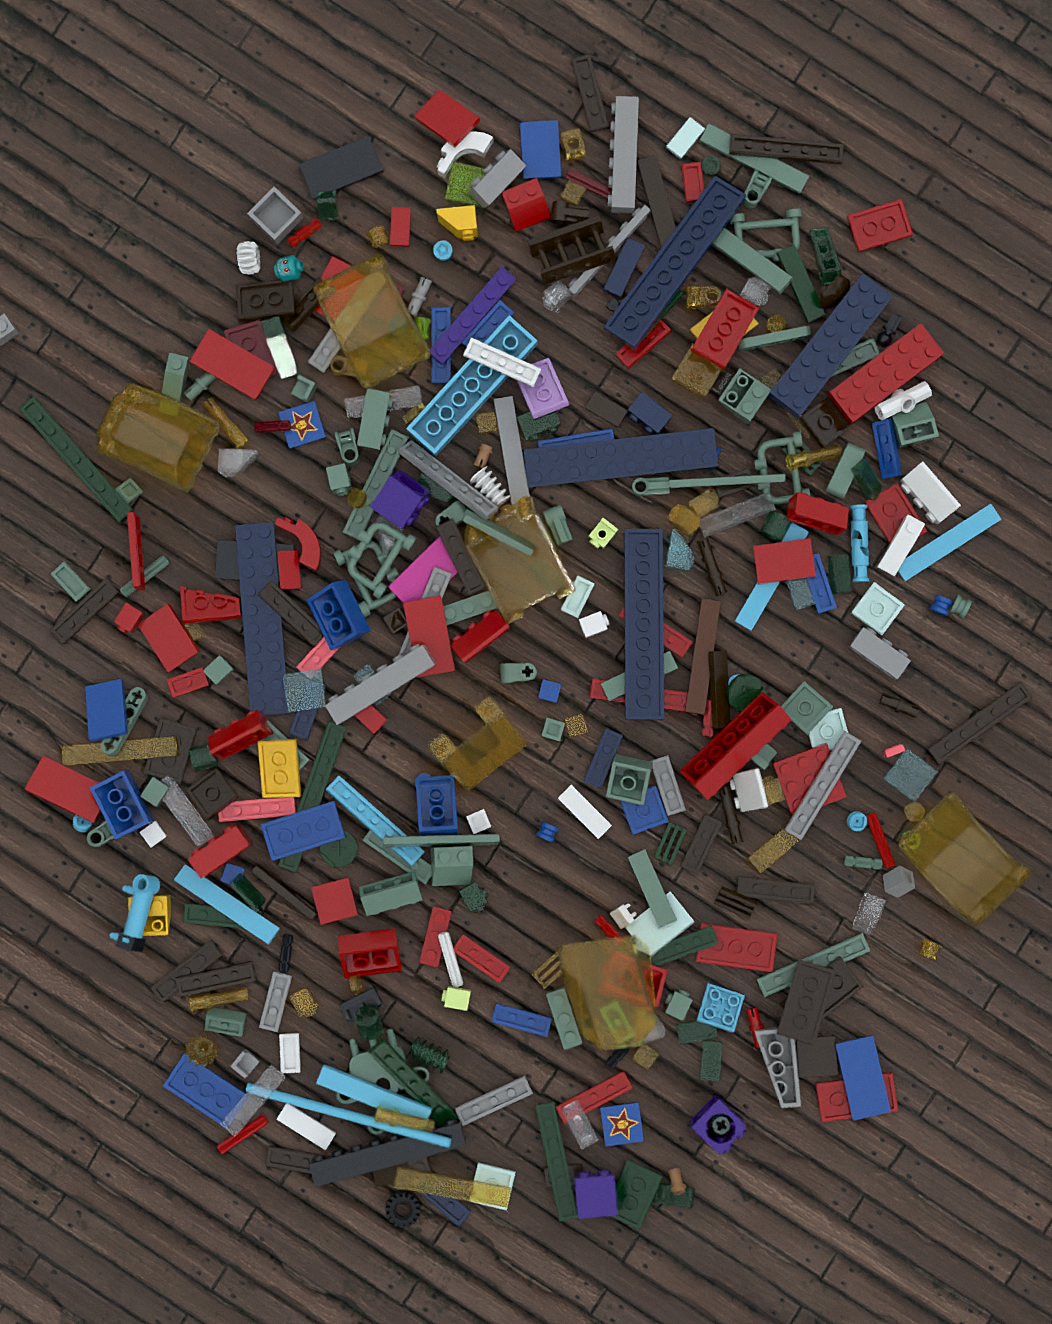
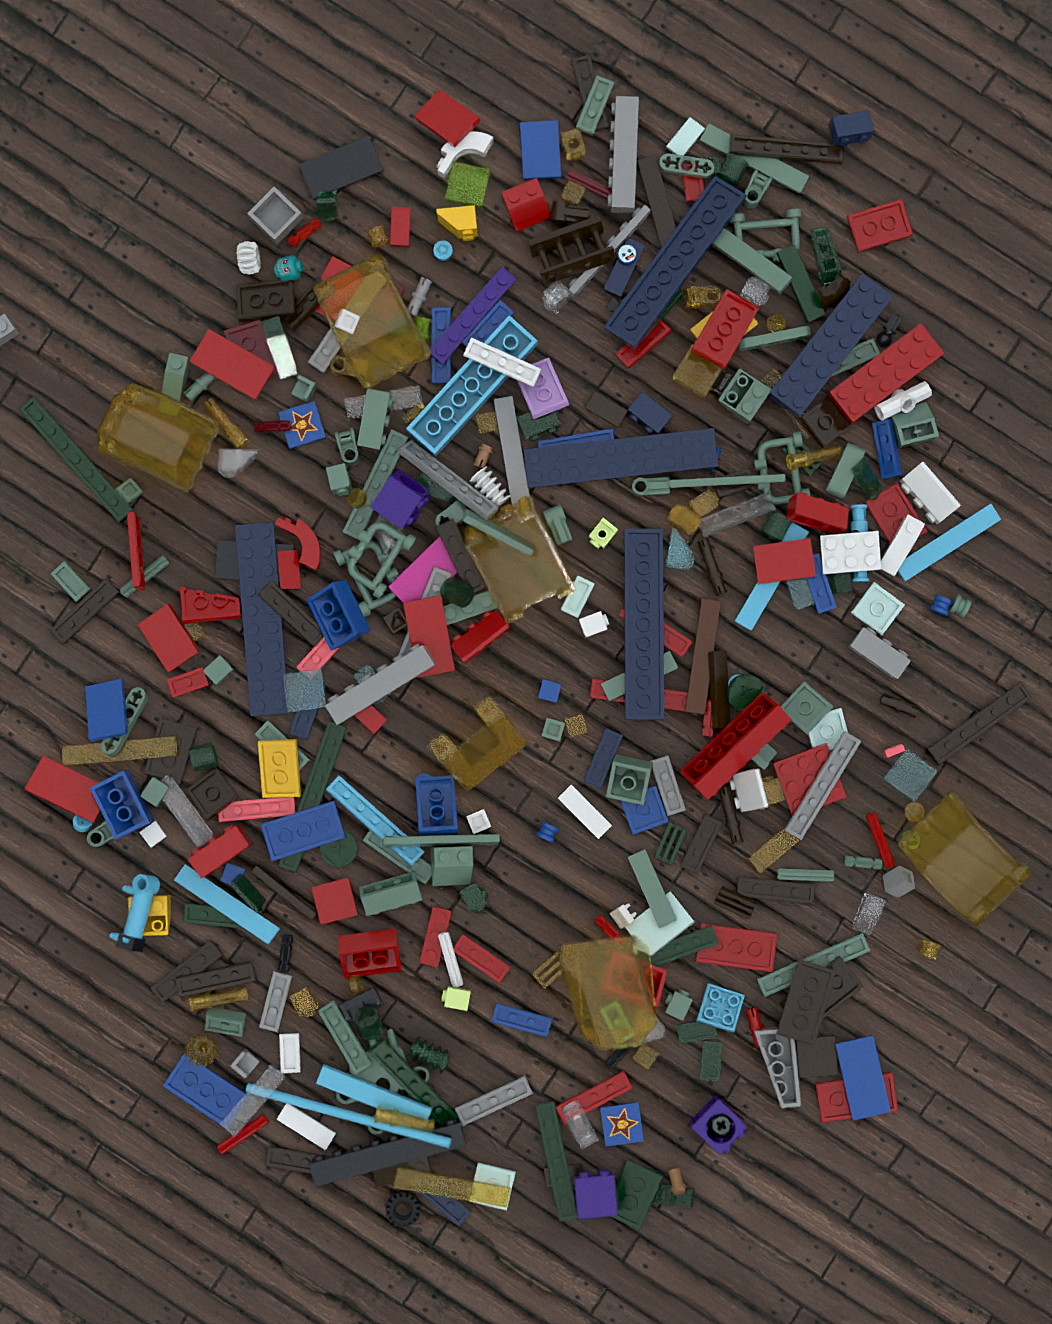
(128, 618): red brick -> none
(239, 735): red slope -> none
(345, 1038): none -> sand green tile
(347, 321): none -> white tile
(457, 592): none -> clear green piece
(496, 177): light grey brick -> none
(514, 672): sand green piece -> none
(564, 1017): sand green brick -> none
(595, 105): none -> sand green tile
(627, 254): none -> tile
(701, 162): none -> sand green beam
(732, 169): none -> clear green piece
(805, 875): none -> sand green axle
(850, 552): none -> white plate
(851, 128): none -> dark blue brick
(857, 821): medium azure tile -> none

